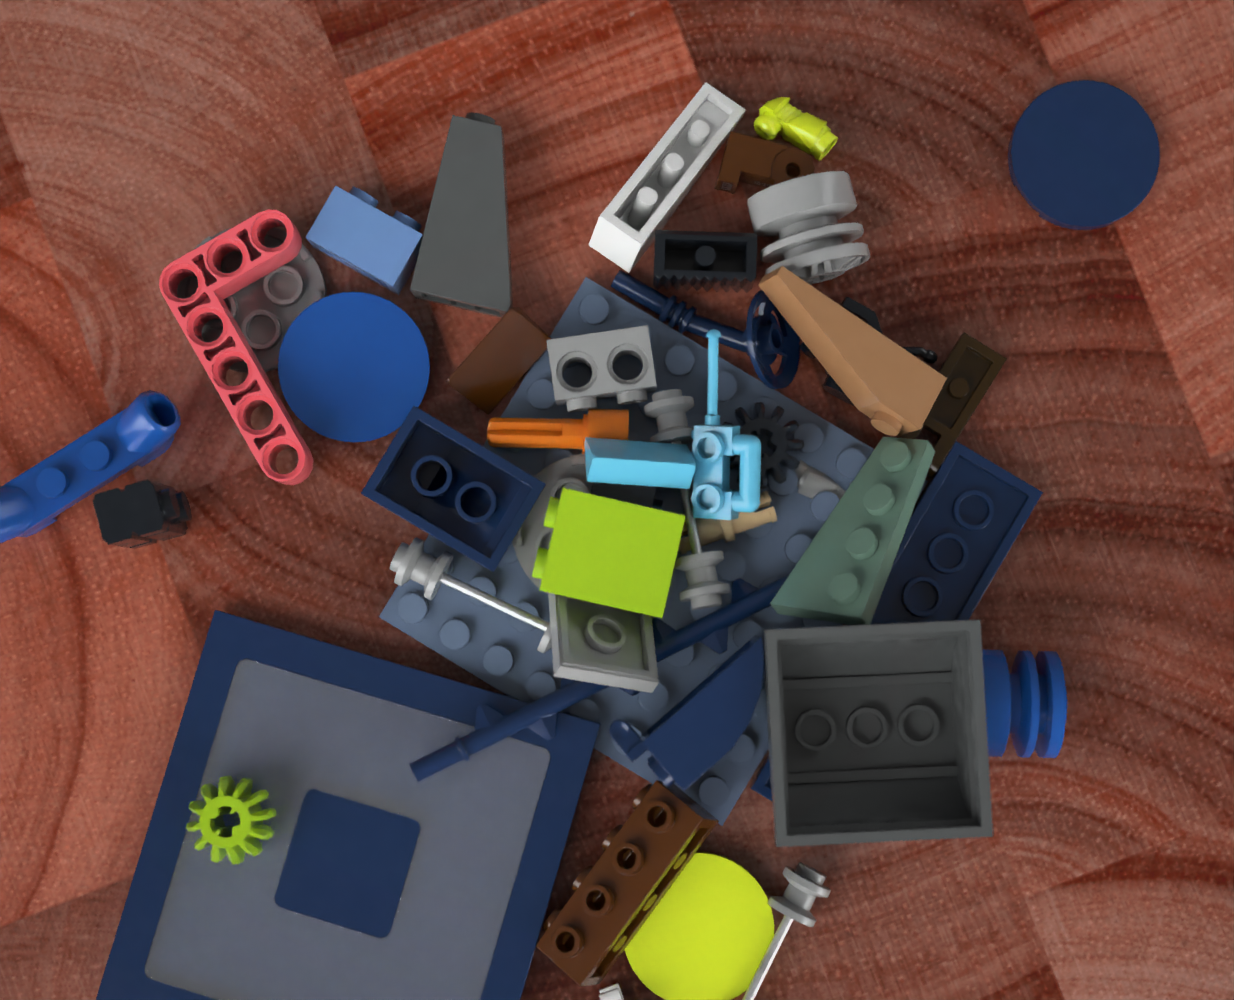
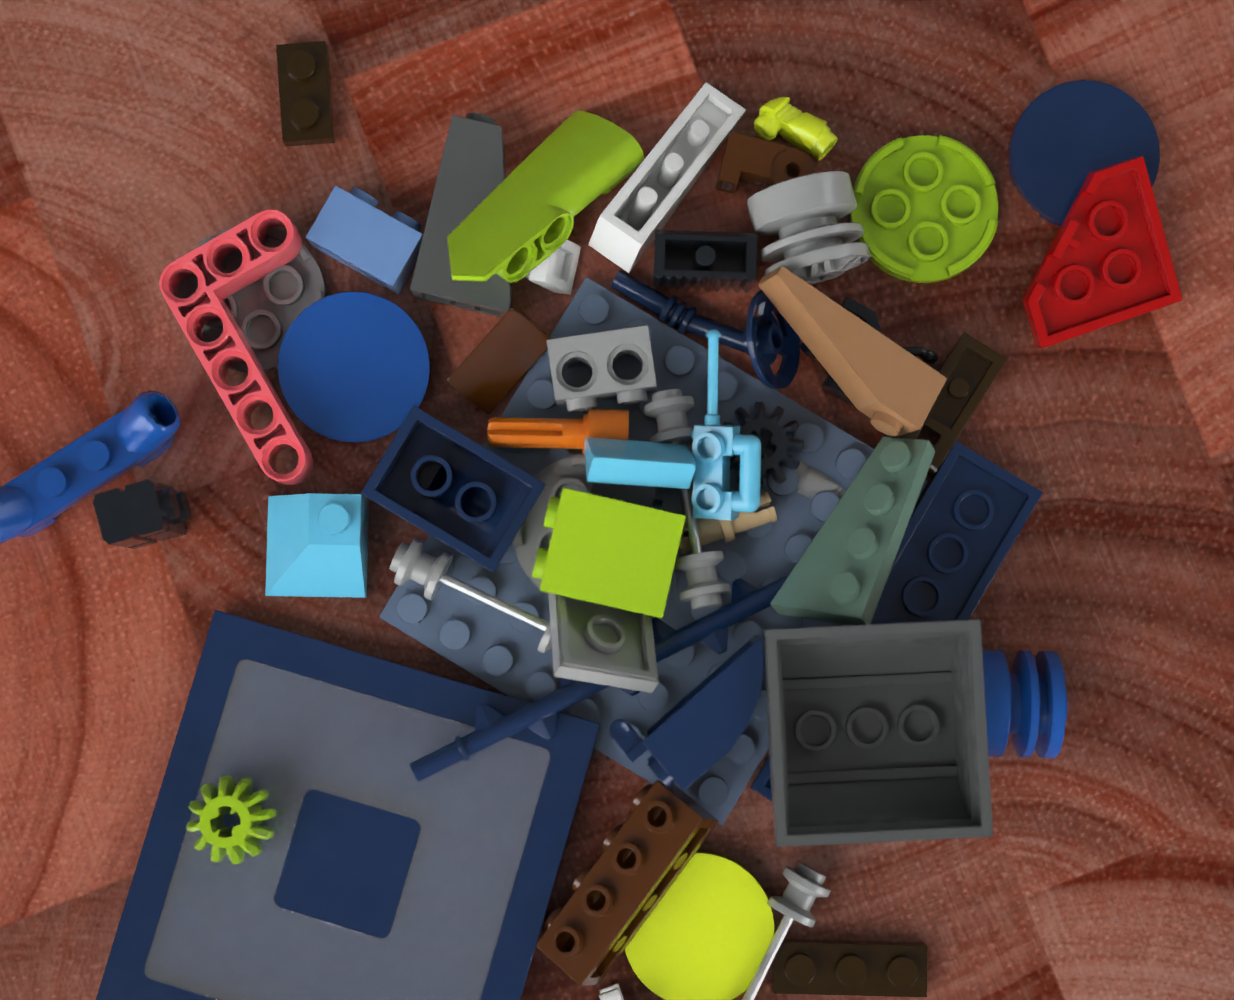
(305, 93): none -> dark brown plate
(317, 545): none -> medium azure slope
(537, 201): none -> lime panel
(558, 269): none -> white tile
(850, 968): none -> dark brown plate
(925, 208): none -> lime tile
(1104, 260): none -> red plate

